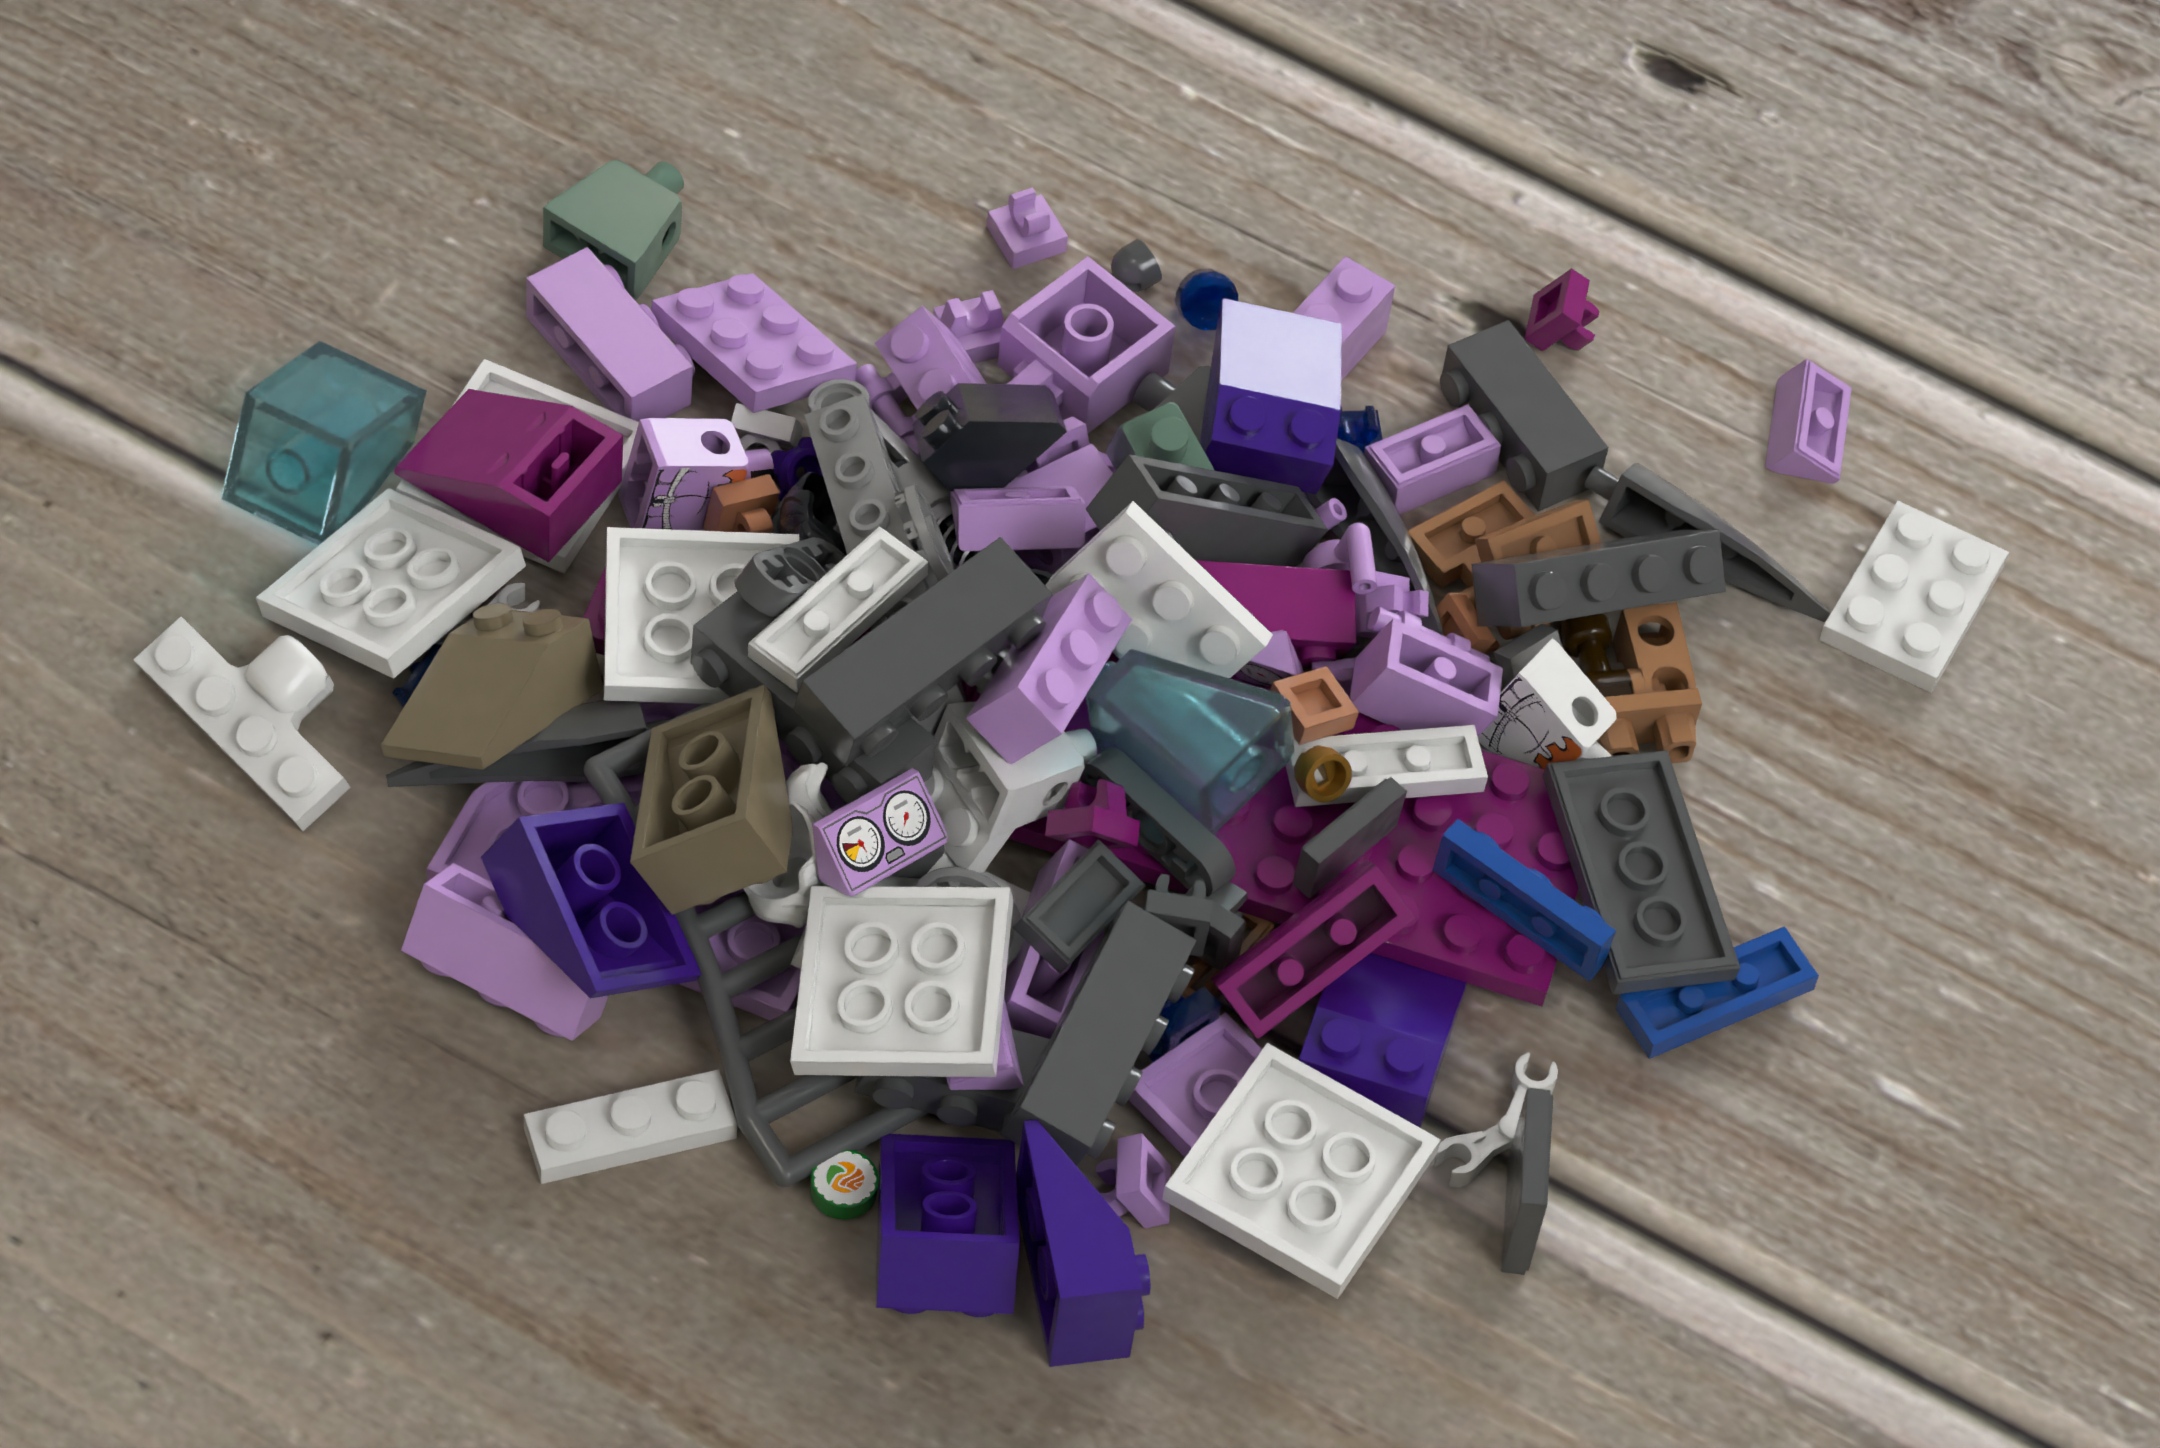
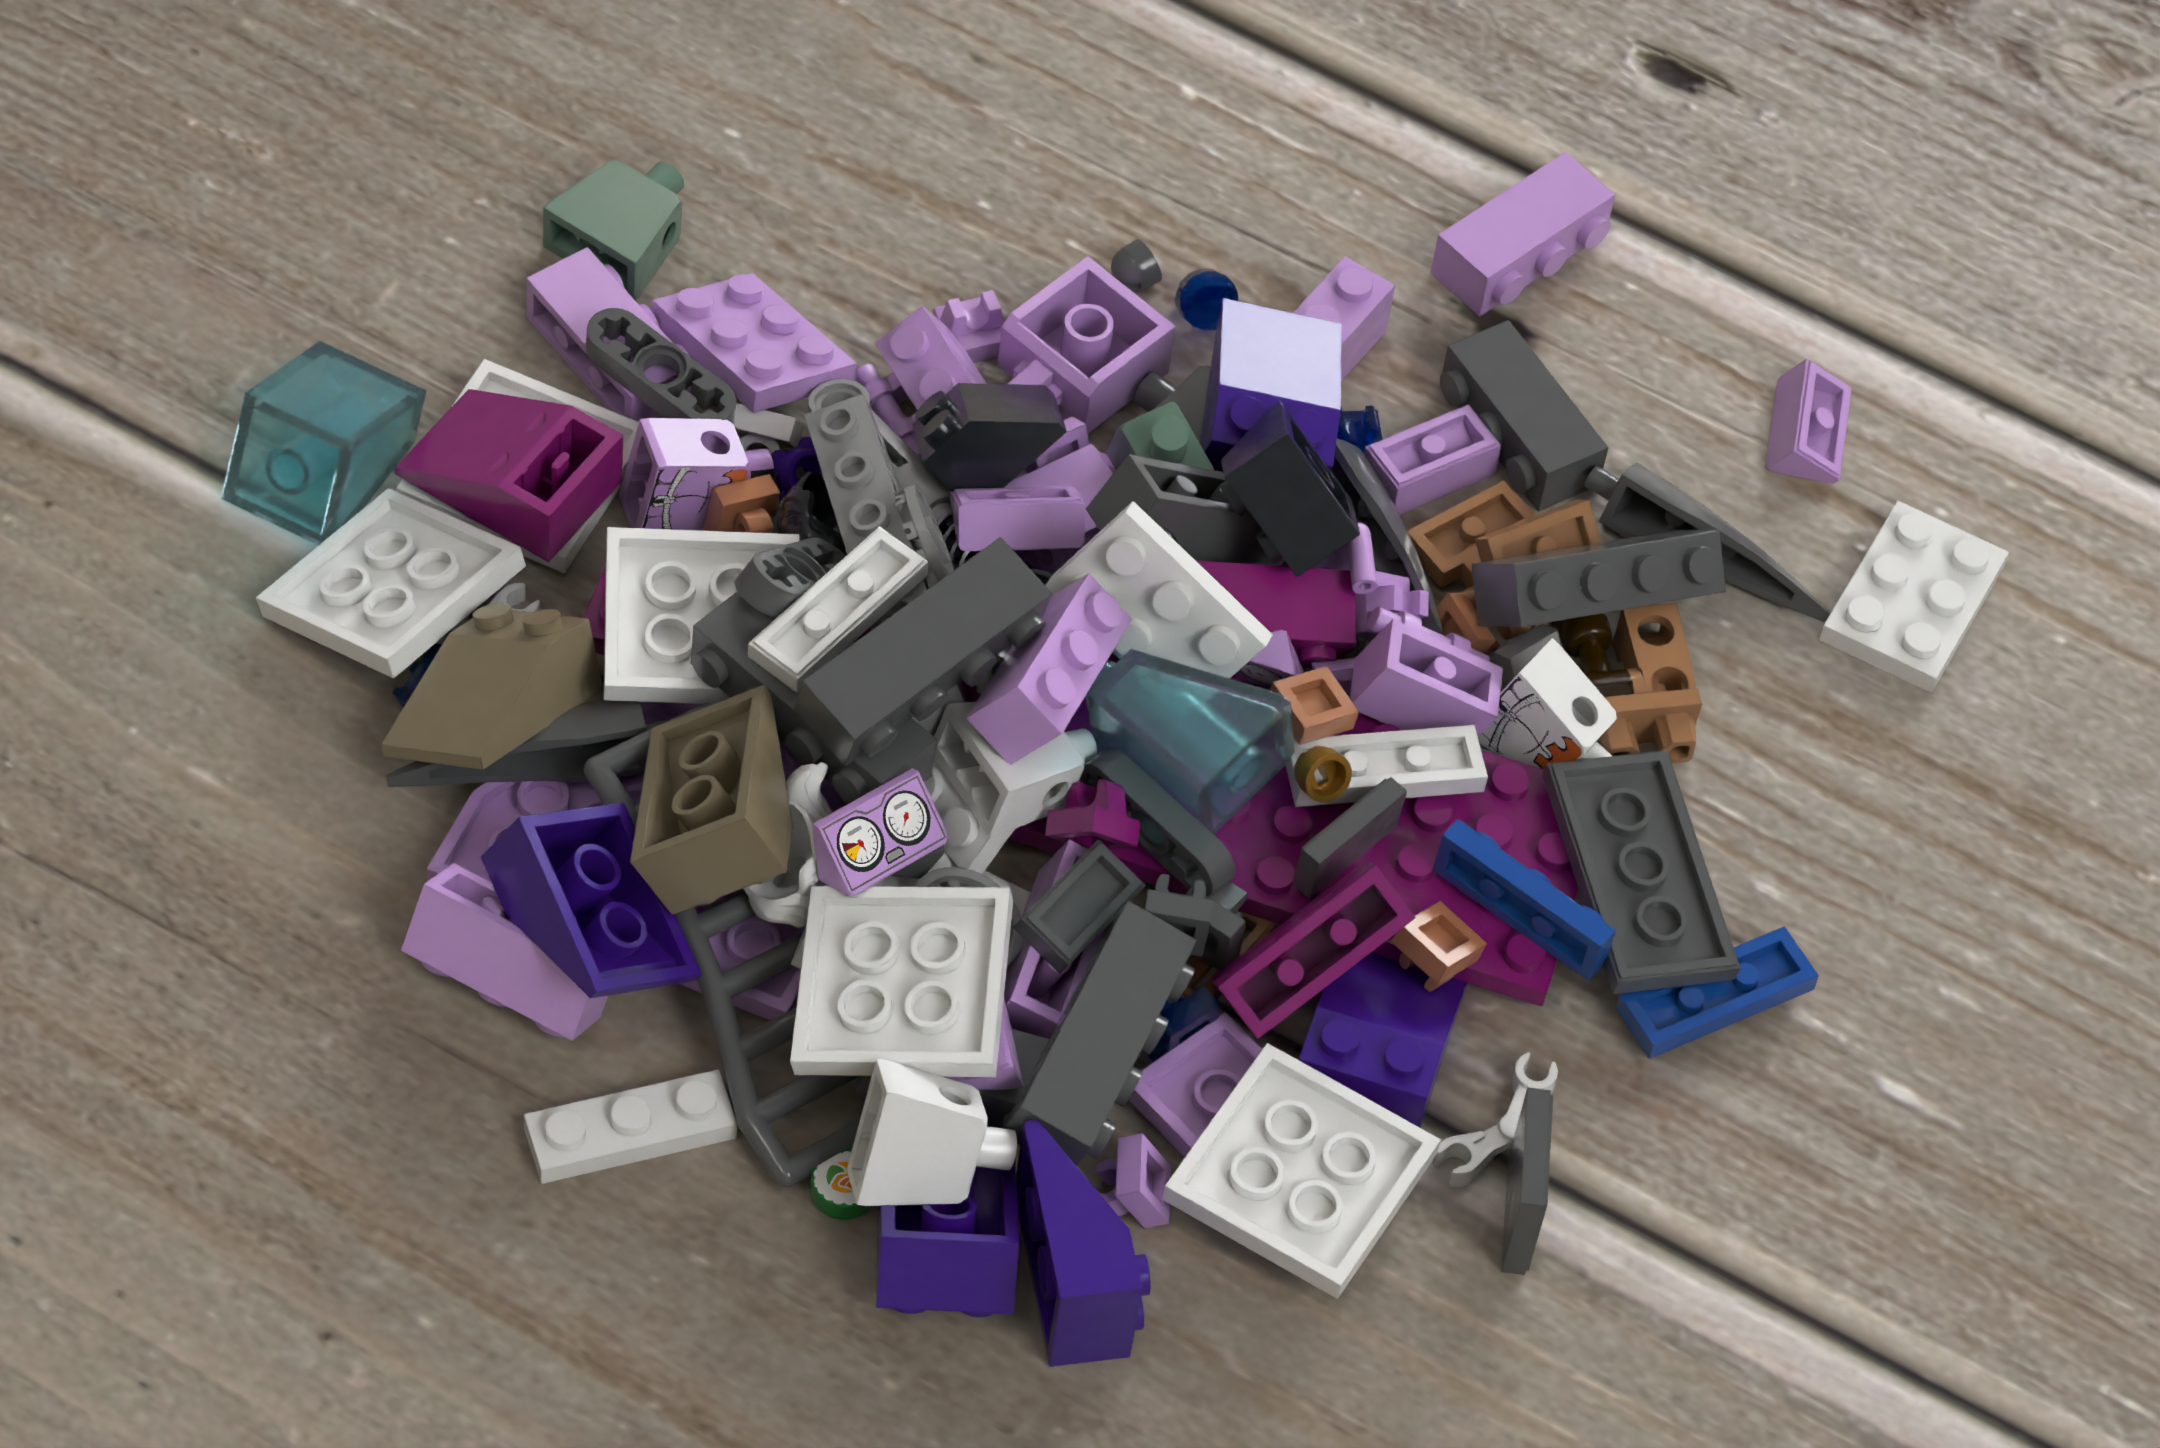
(253, 713): white plate -> none
(653, 349): none -> dark grey beam
(922, 1139): none -> white torso
(1026, 229): lavender tile -> none
(1288, 492): none -> black slope
(1438, 945): none -> nougat tile
(1523, 234): none -> lavender brick
(1562, 313): magenta tile -> none

